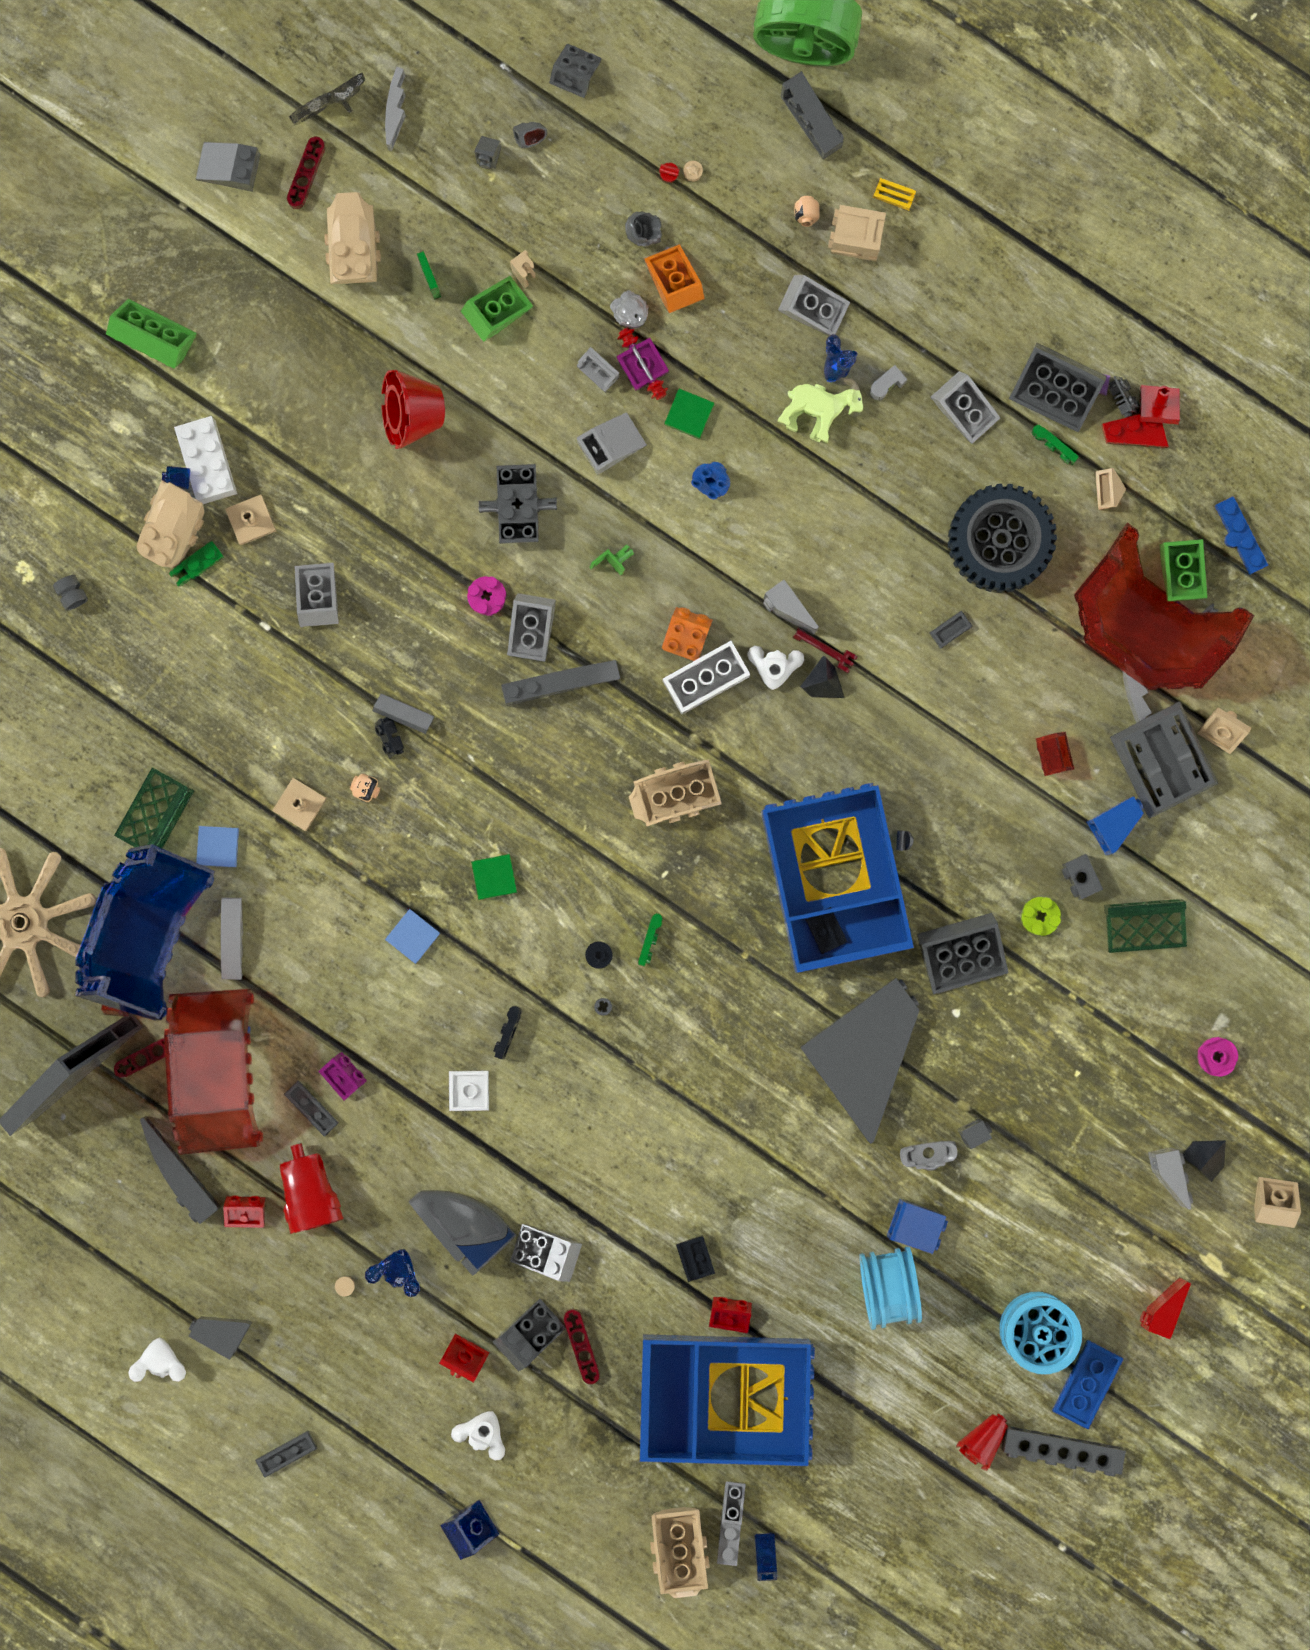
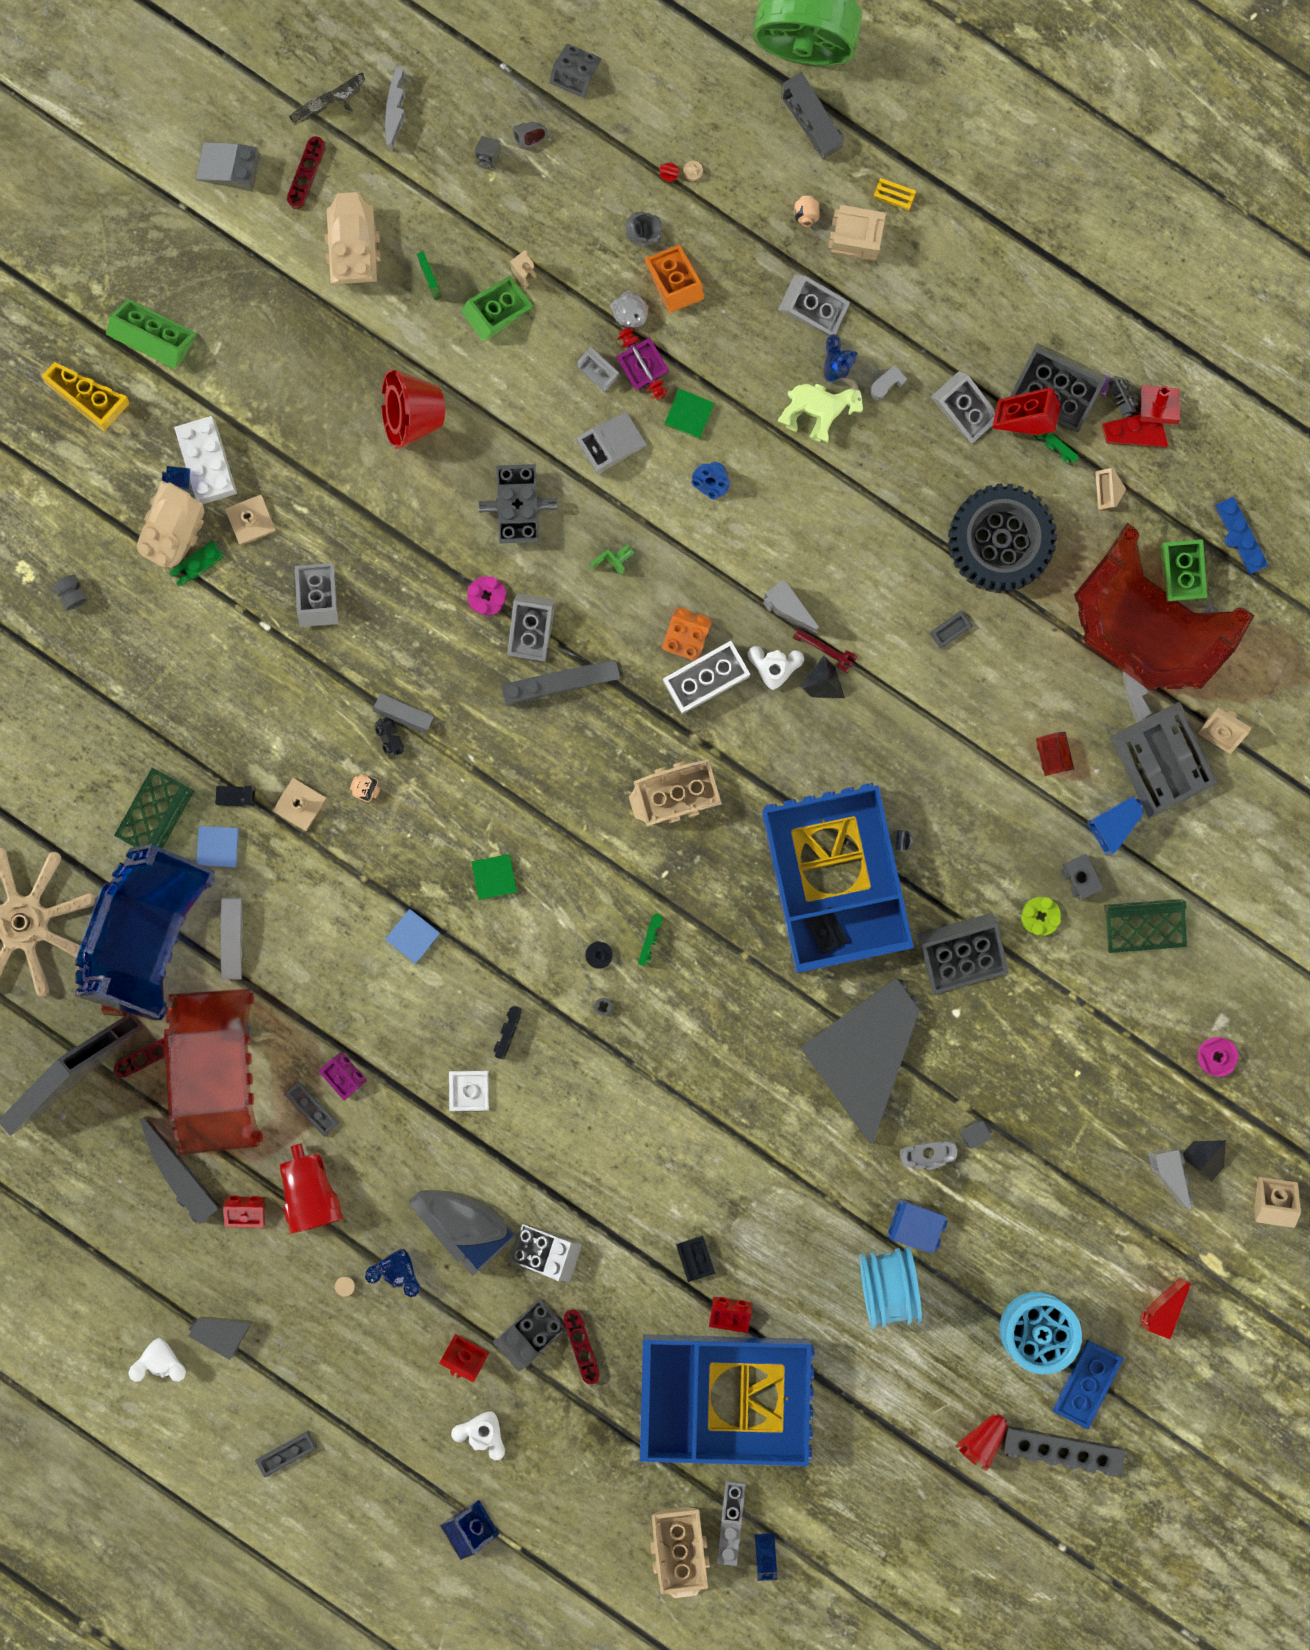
(88, 397): none -> yellow wedge
(235, 796): none -> black bracket
(1028, 412): none -> red slope

